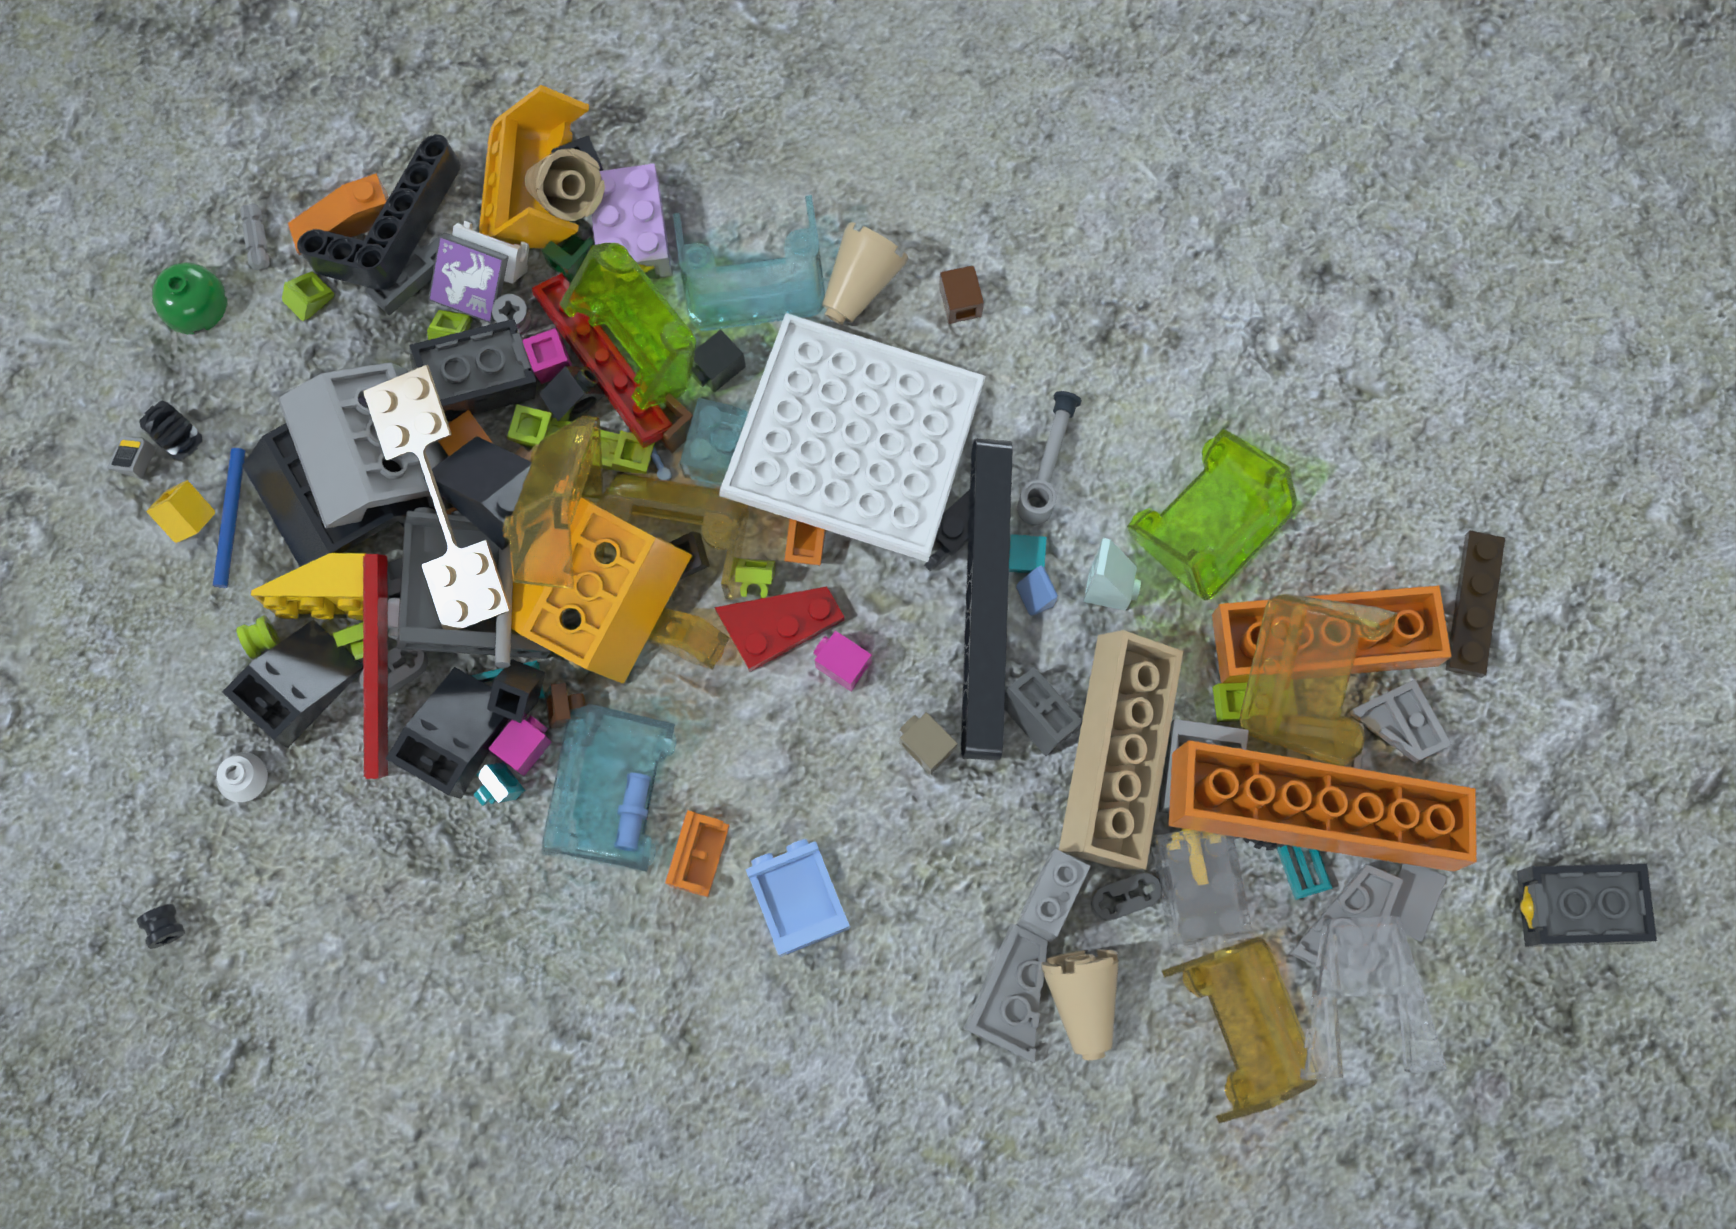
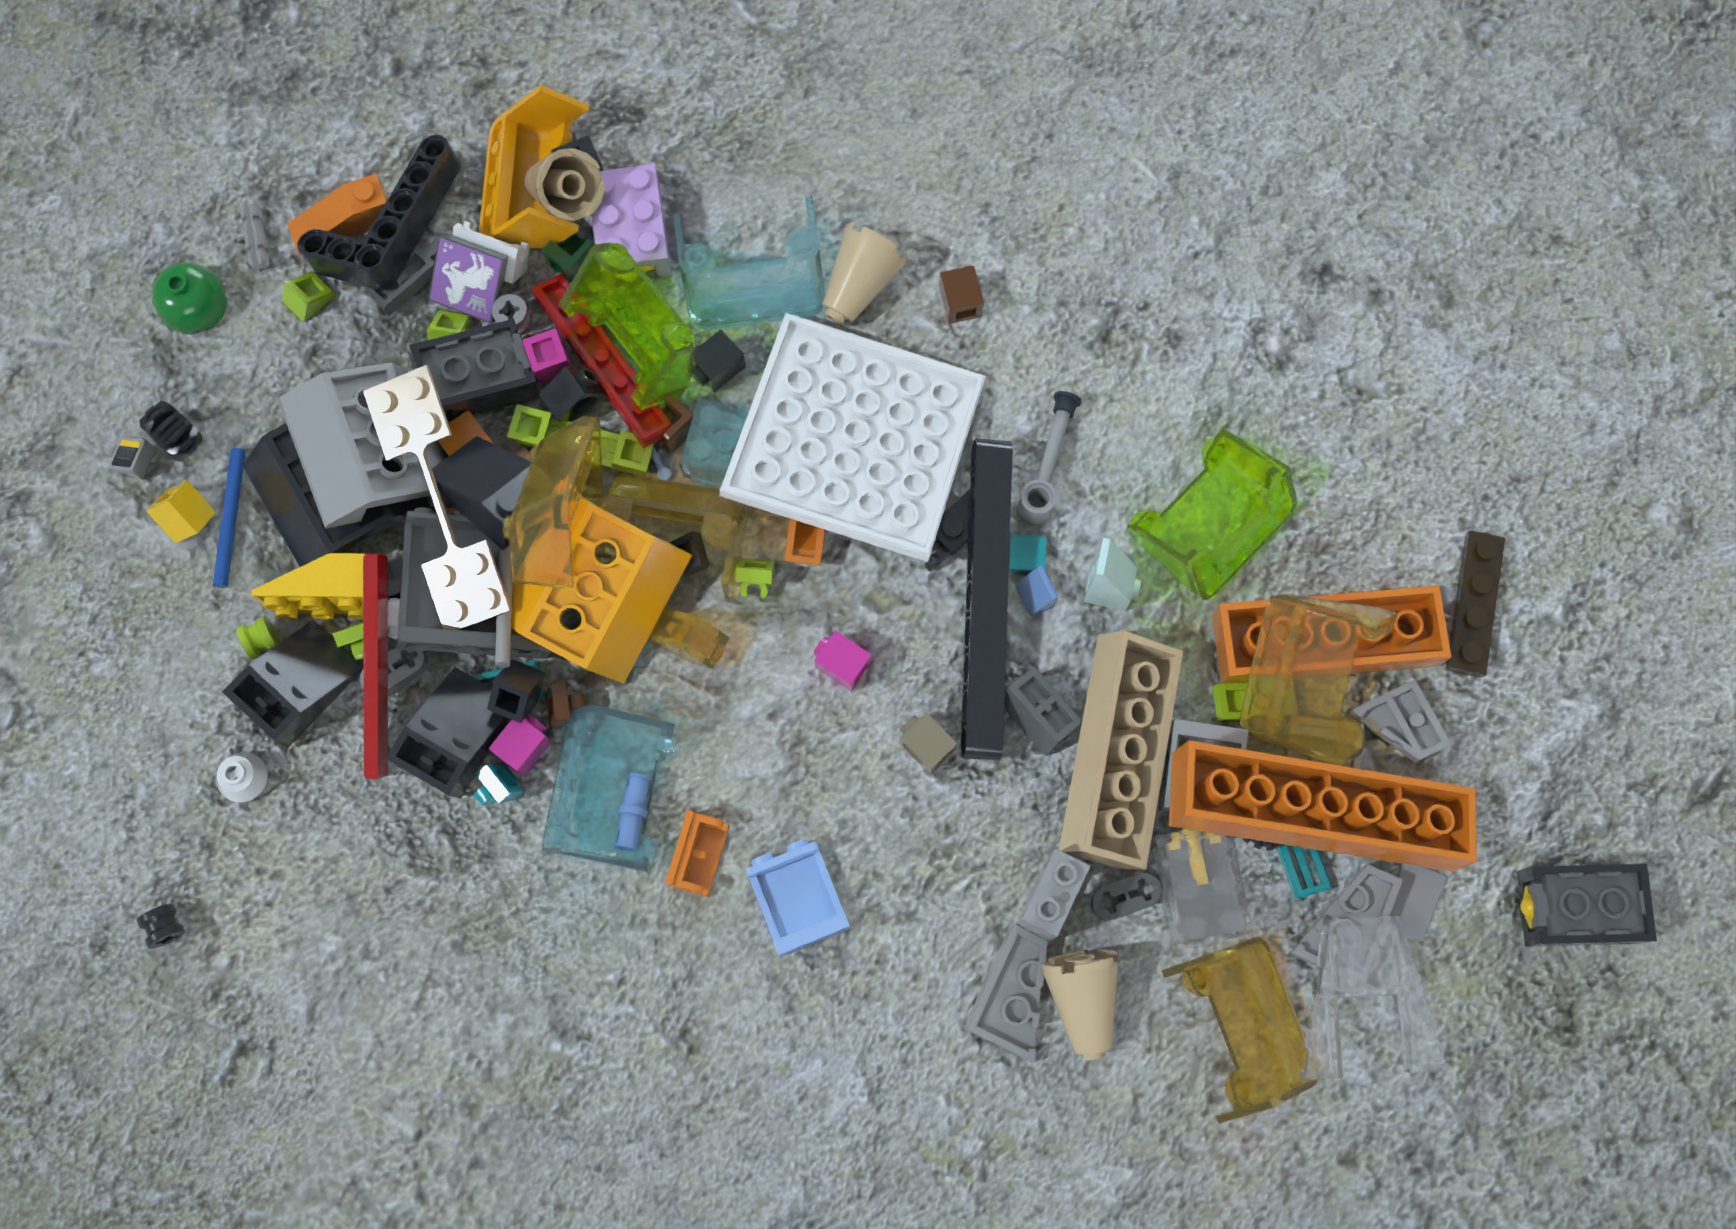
(778, 623): red wing -> none

